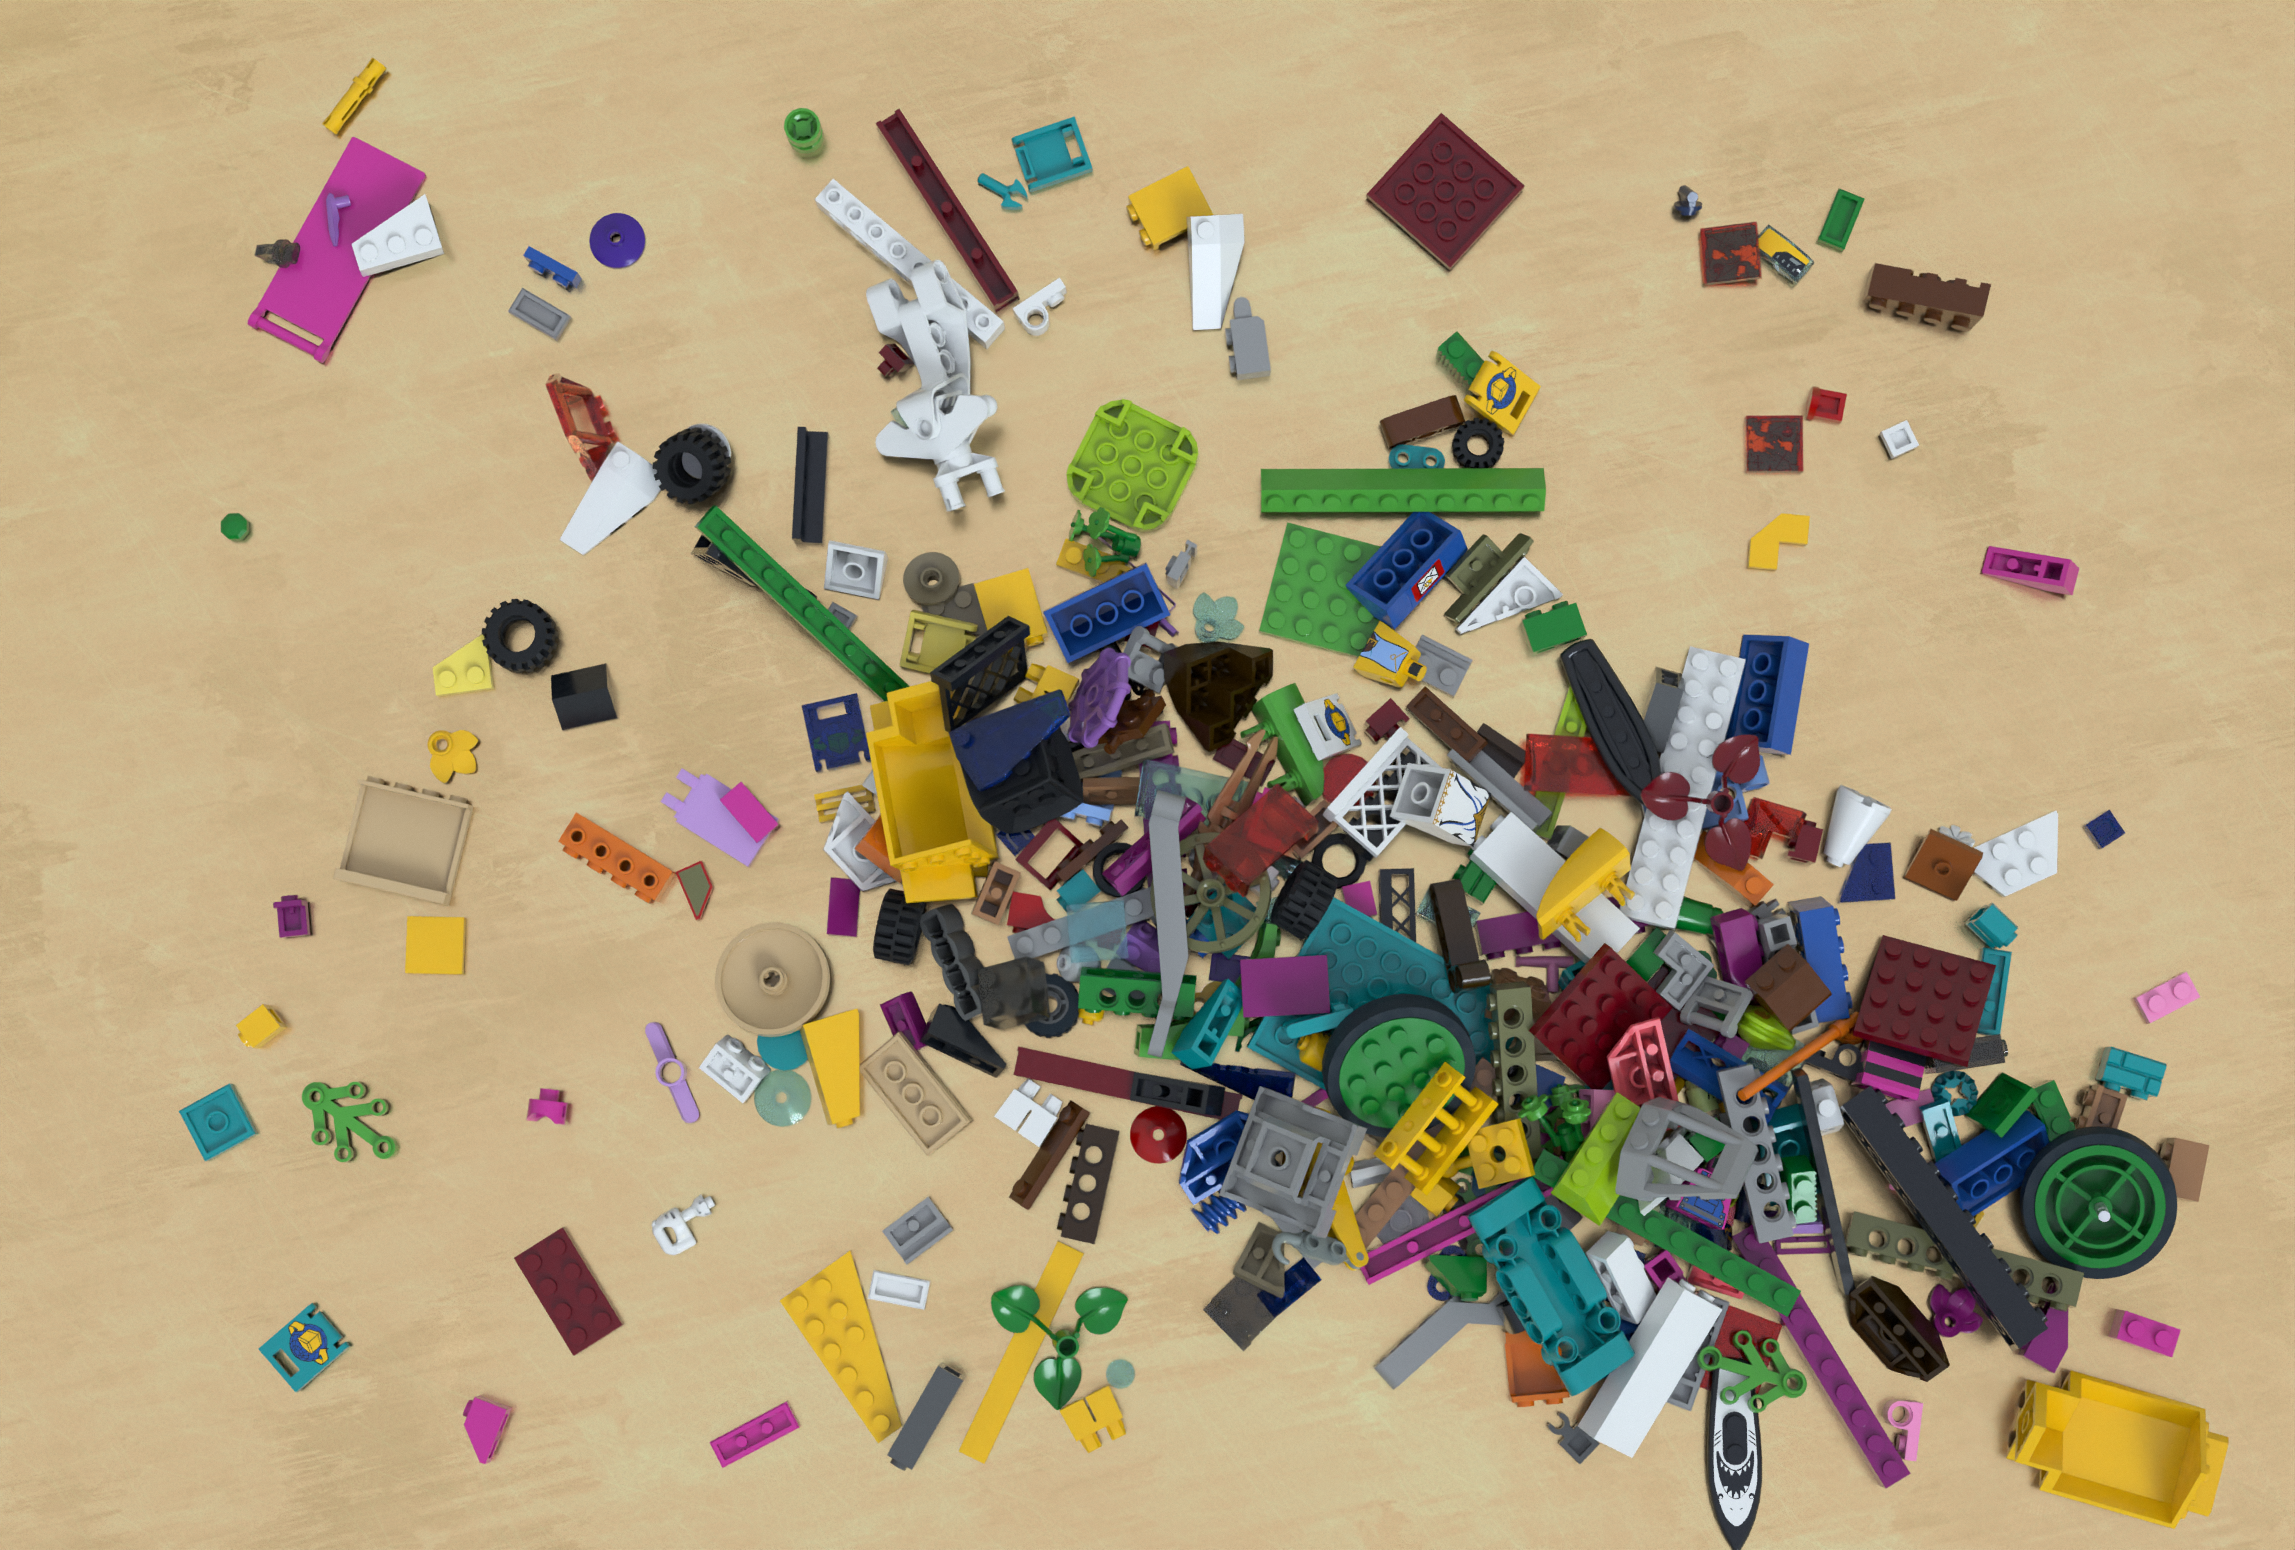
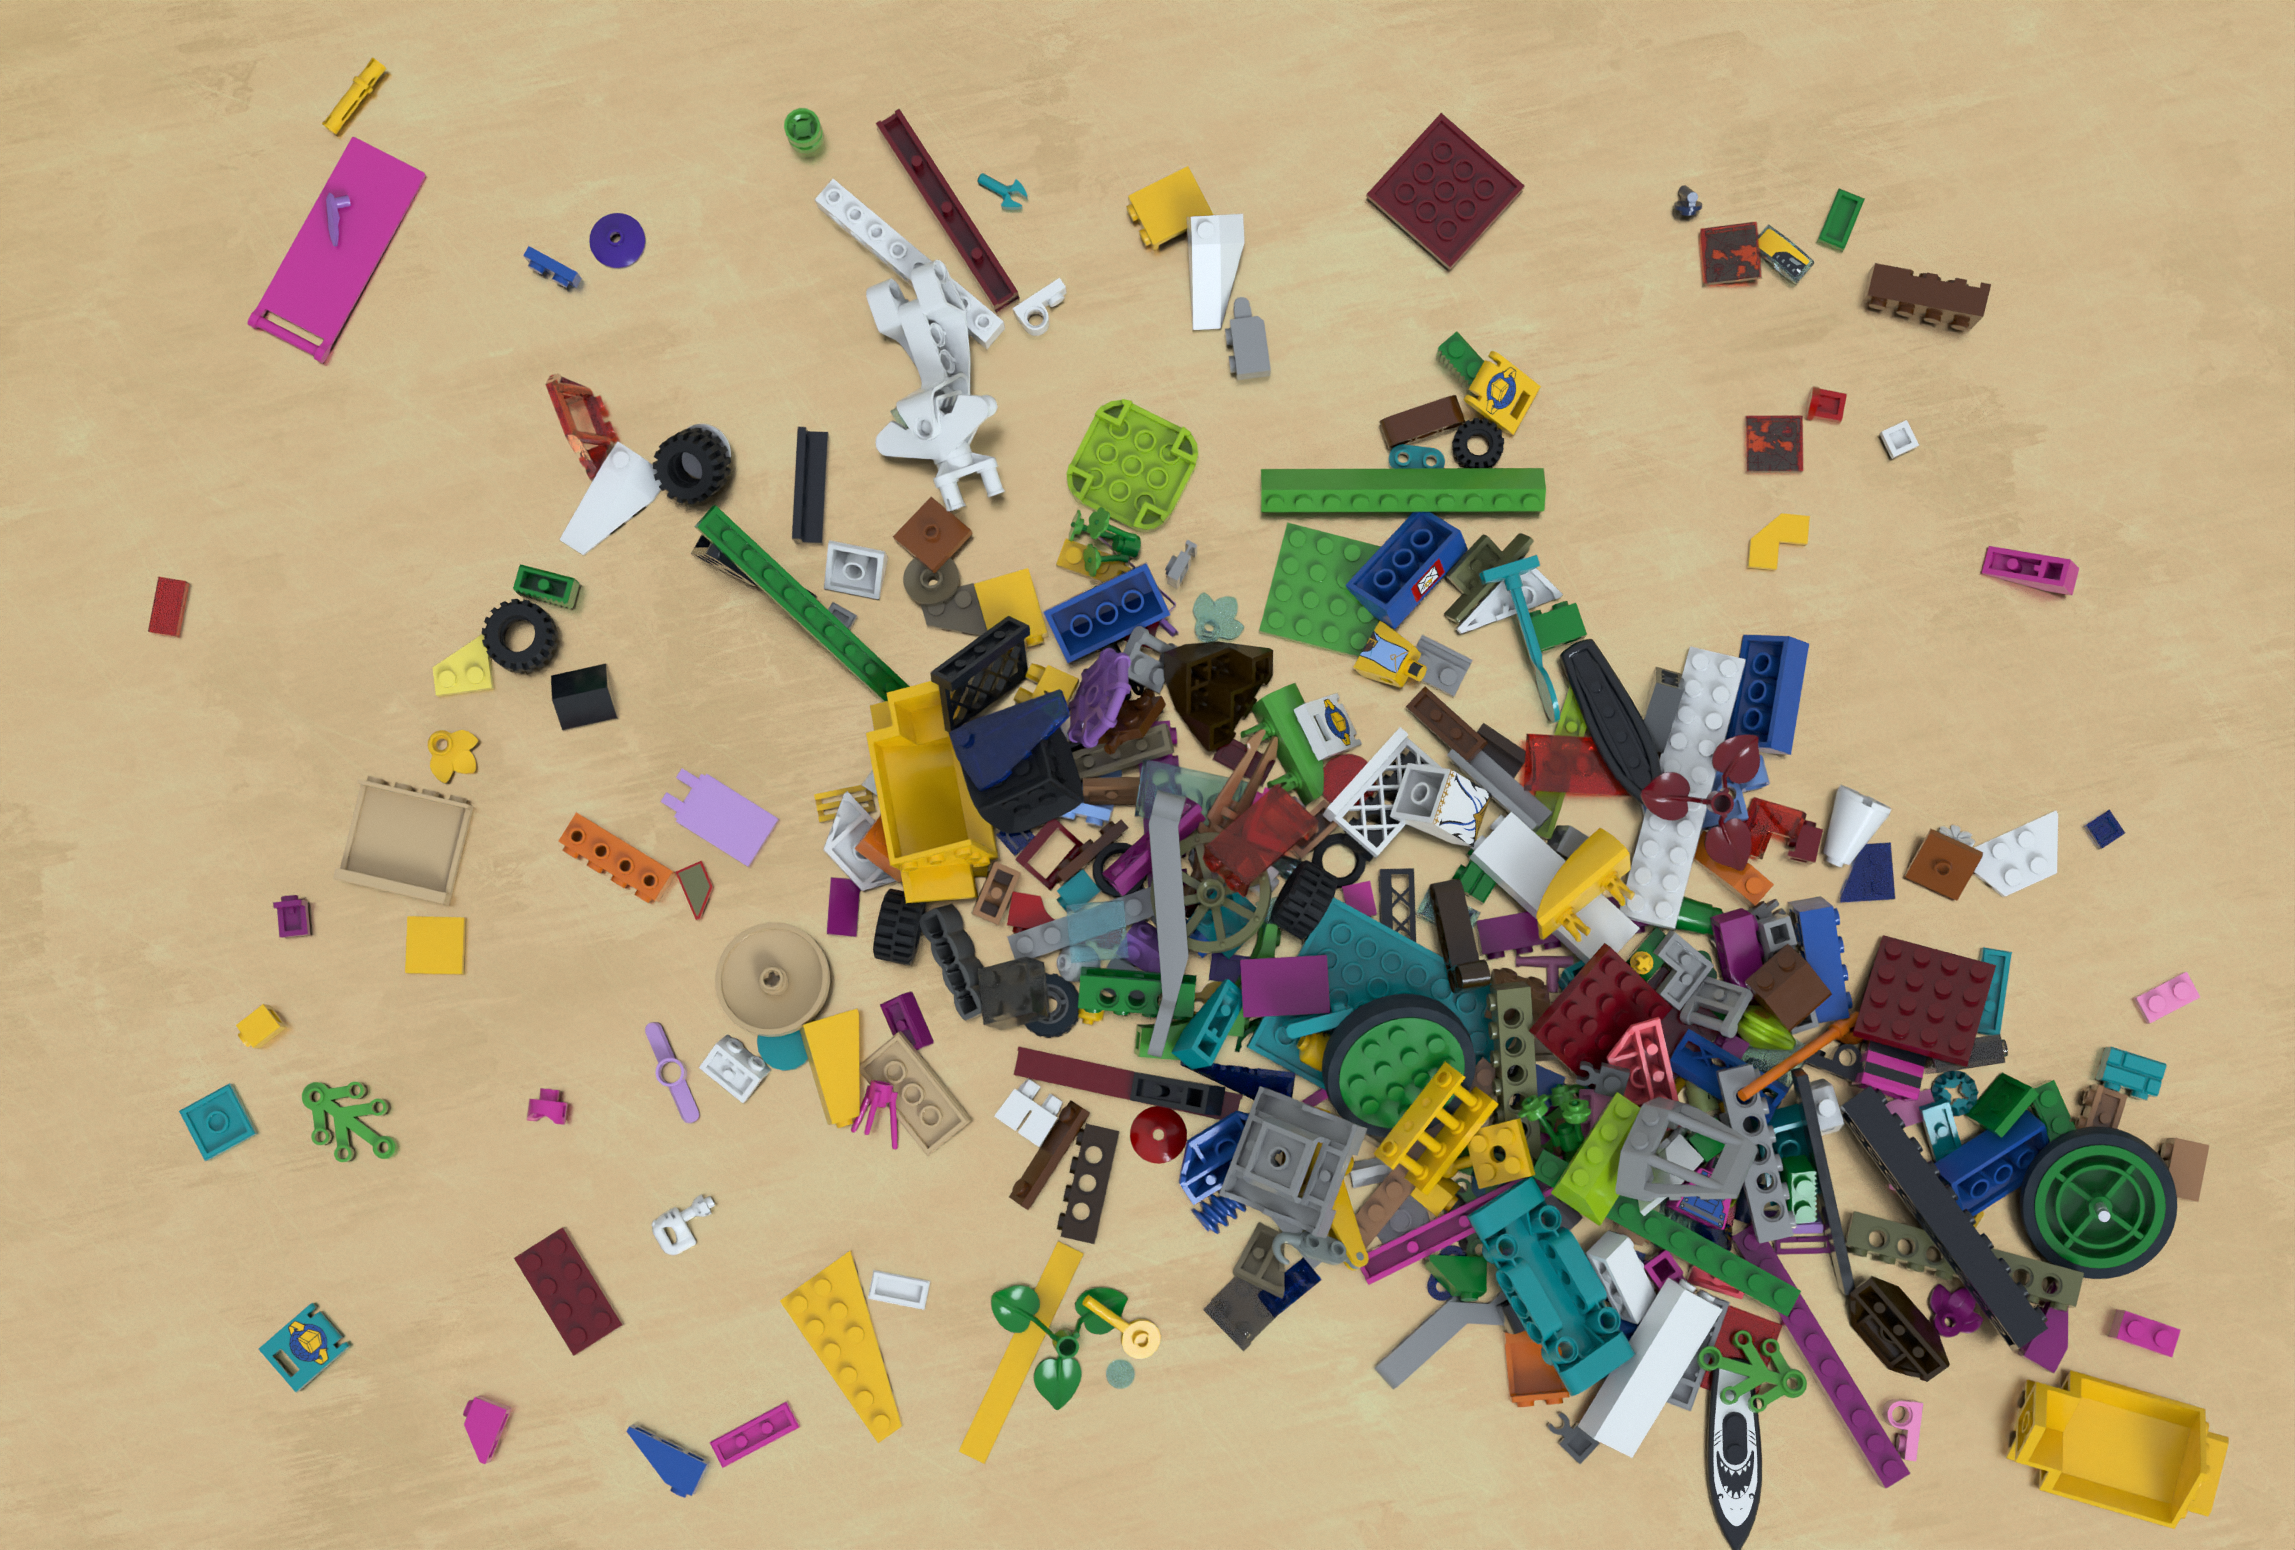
(168, 607): none -> clear red tile
(235, 527): green tile -> none
(280, 253): clear smoke piece -> none
(399, 240): white wedge -> none
(539, 314): light grey tile -> none
(546, 586): none -> green brick
(672, 1463): none -> blue slope
(749, 812): dark pink tile -> none
(797, 1100): clear light blue dish -> none
(837, 737): clear blue container -> none
(879, 1094): none -> dark pink plant
(894, 360): dark red tile -> none
(917, 1230): light grey plate -> none
(925, 1417): dark grey slope -> none
(932, 535): none -> dark orange plate
(940, 642): light yellow container -> none
(960, 1040): black slope -> none
(1047, 156): teal container -> none
(1105, 1411): yellow hips -> none
(1138, 1338): none -> yellow piece
(1385, 721): dark red brick -> none
(1511, 575): none -> teal piece
(1607, 1080): none -> dark grey plate
(1641, 962): none -> yellow axle
(1993, 926): teal brick -> none

